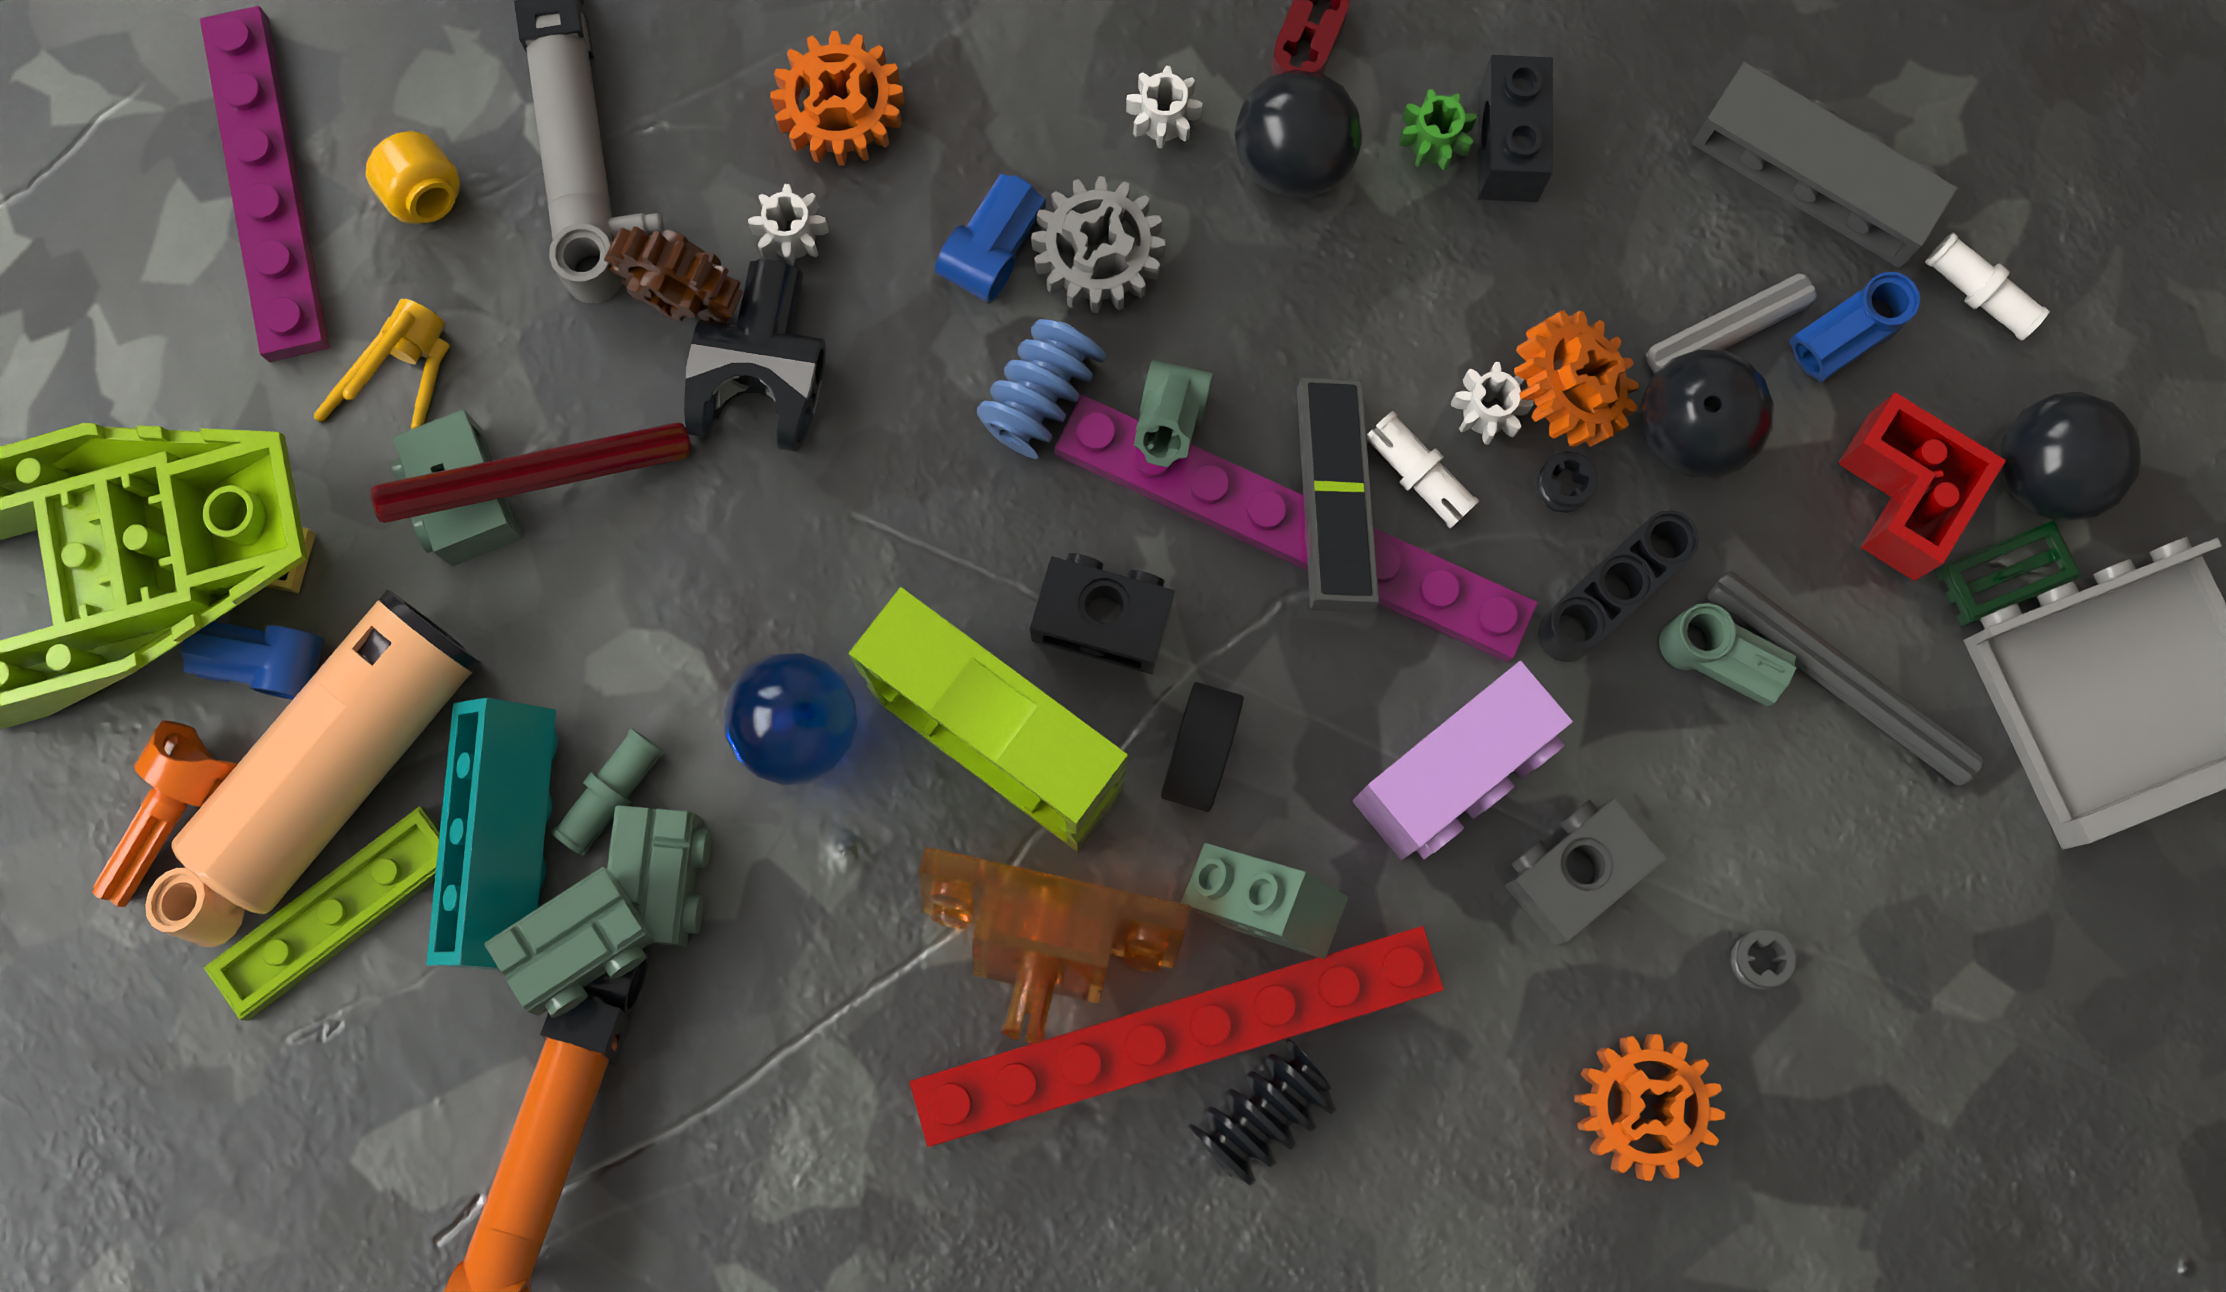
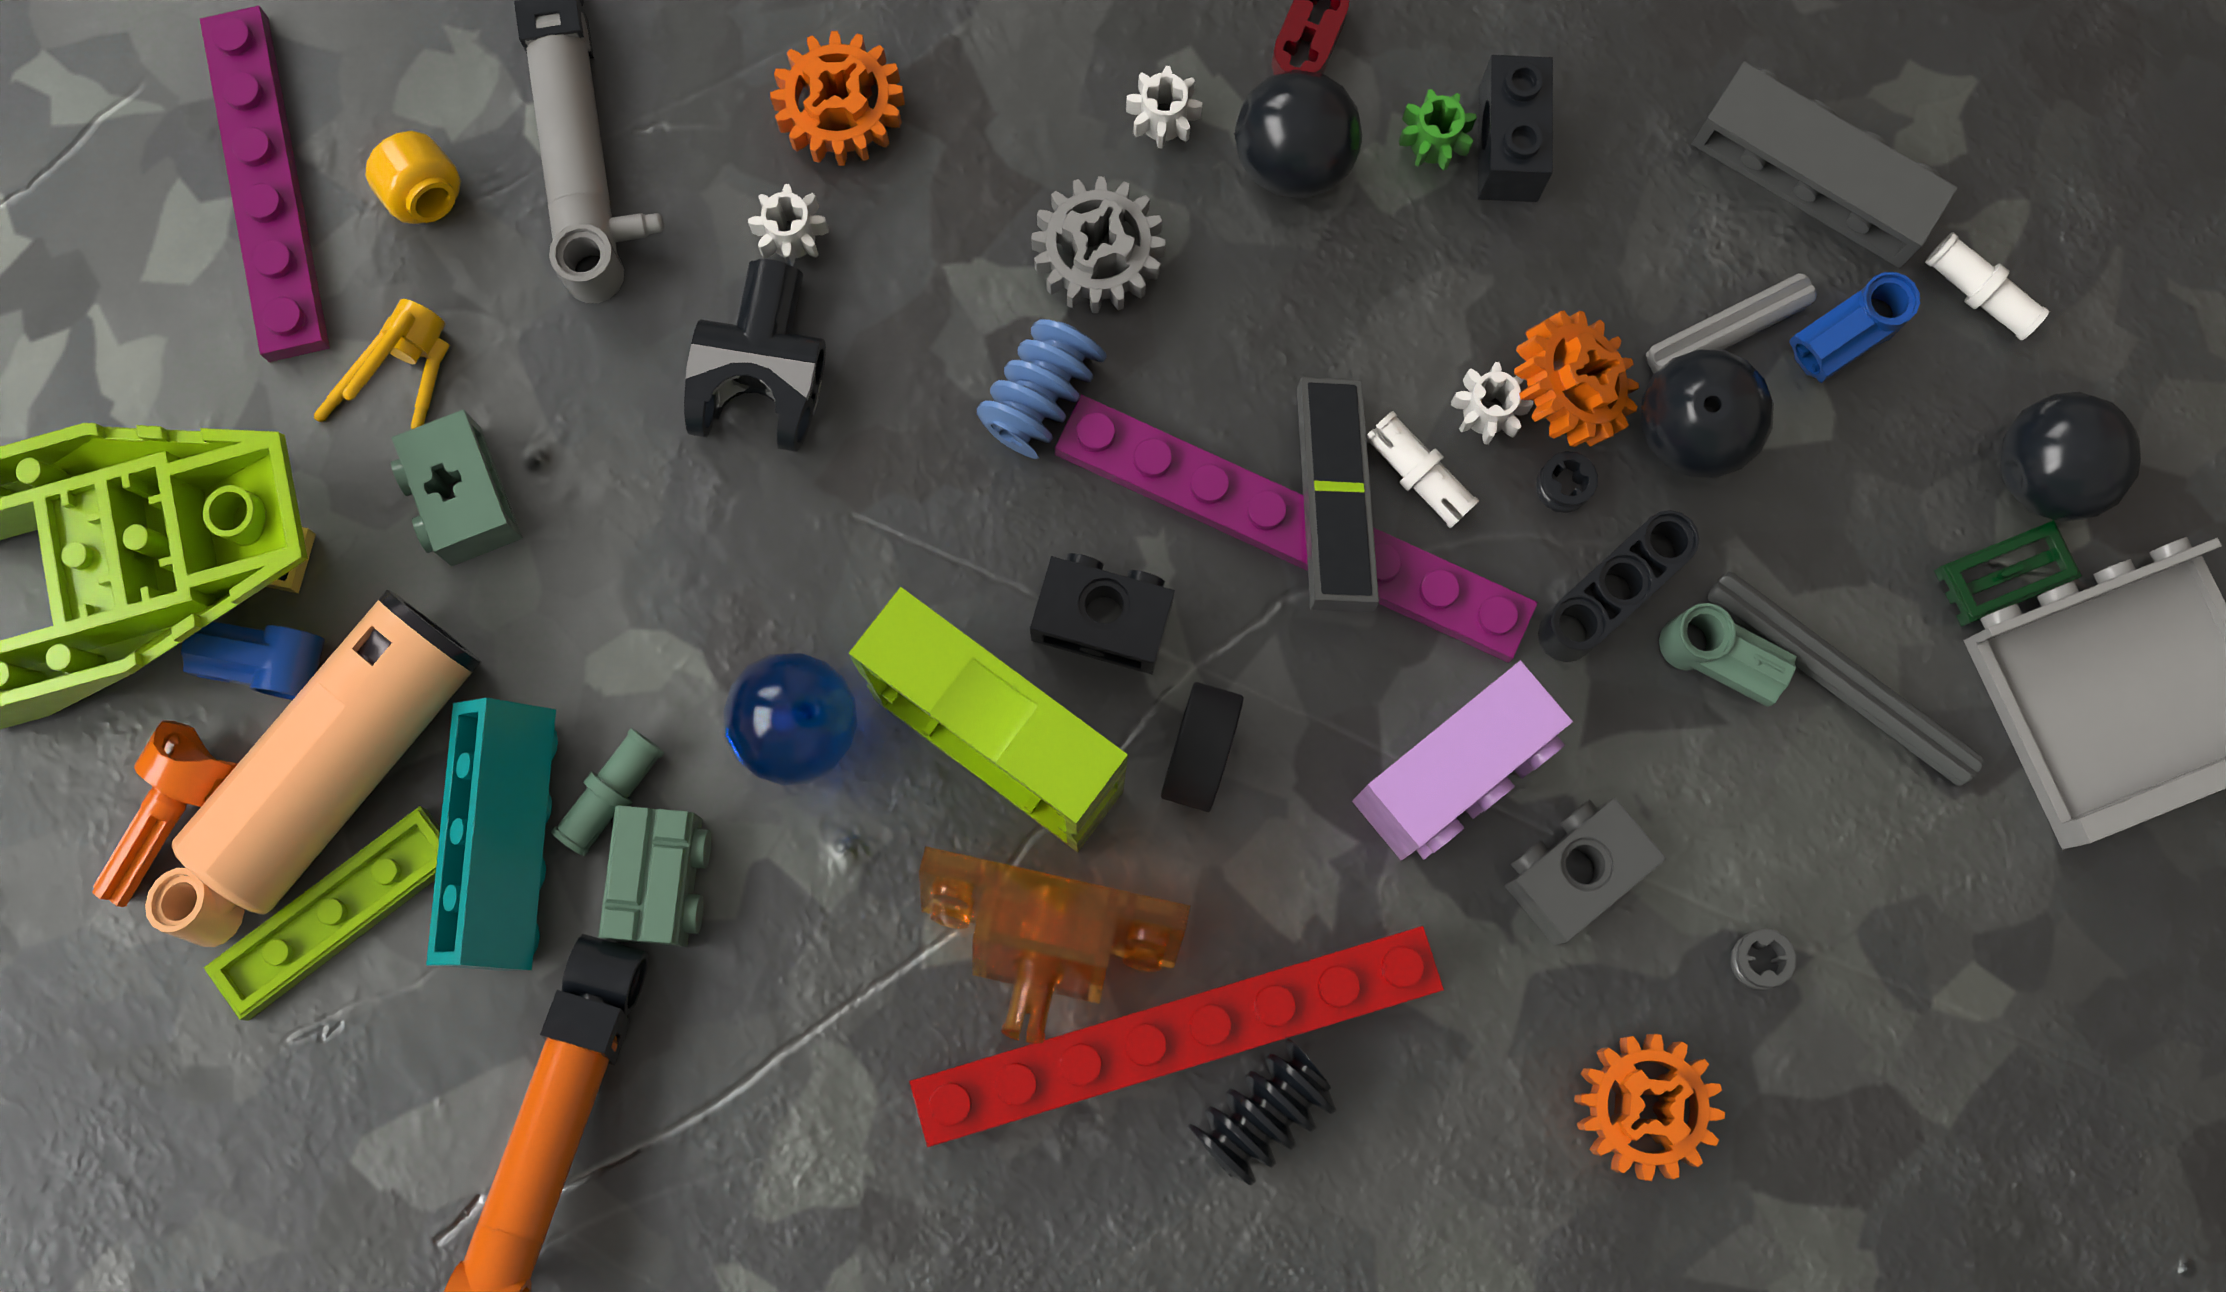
(529, 472): dark red axle -> none
(571, 944): sand green brick -> none
(673, 275): reddish brown gear -> none
(984, 251): blue piece -> none
(1170, 410): sand green piece -> none
(1265, 900): sand green brick -> none
(1932, 482): red brick -> none

